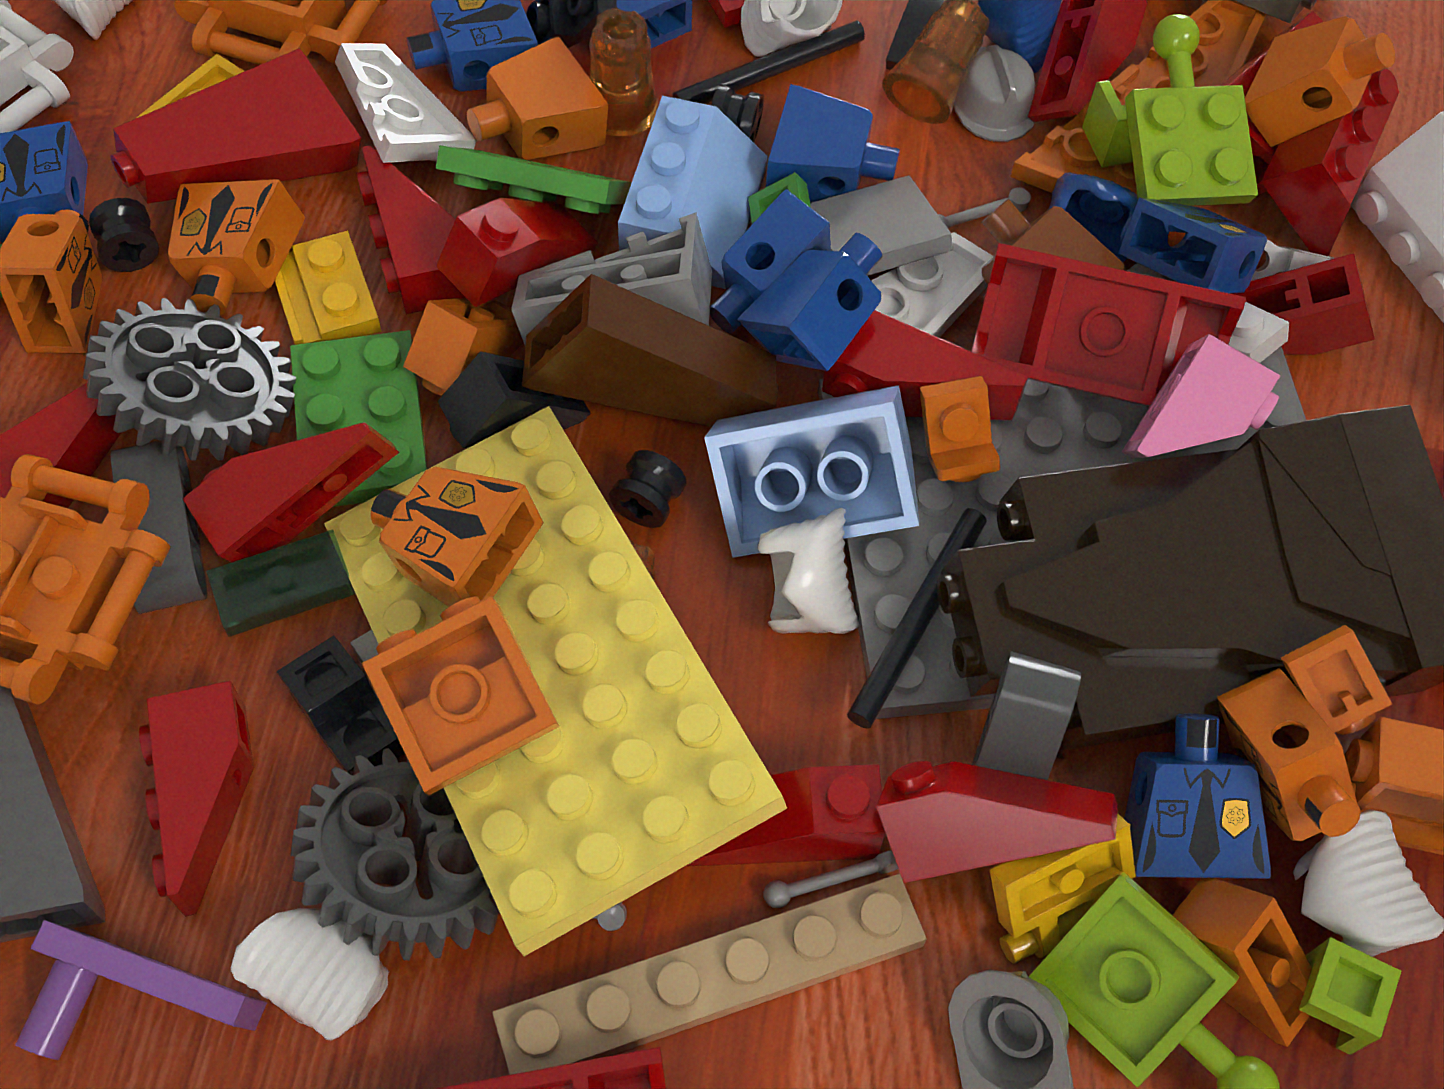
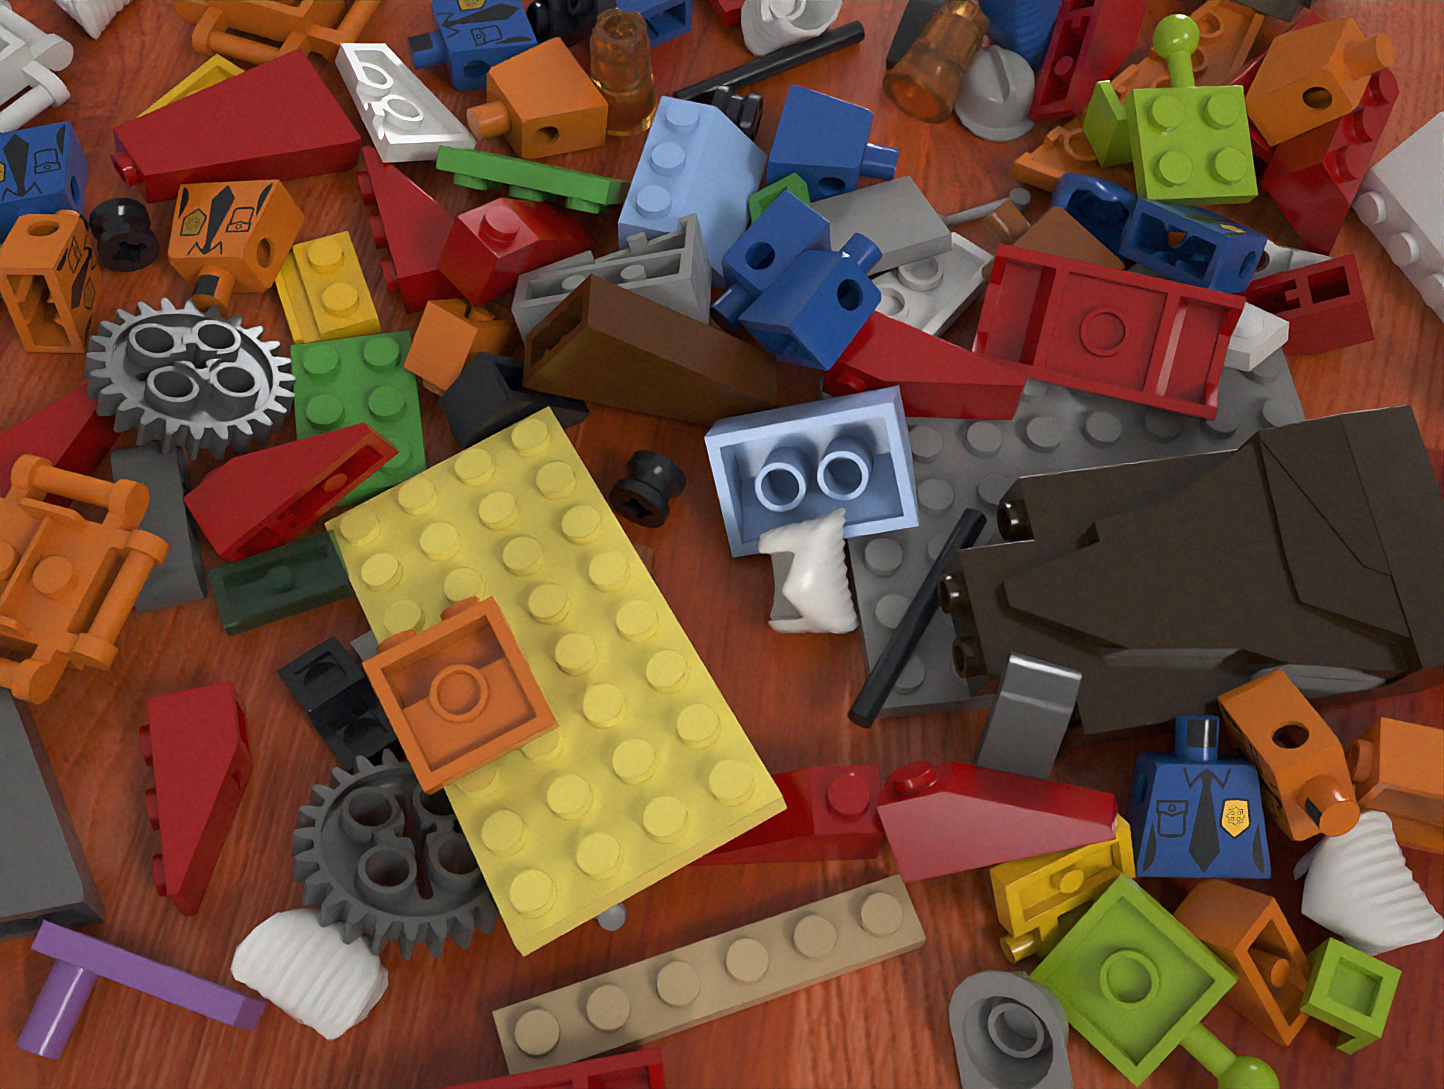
(456, 532): orange torso -> none
(778, 893): light grey hinge -> none
(959, 429): orange bracket -> none
(1205, 399): bright pink slope -> none
(1338, 680): orange bracket -> none

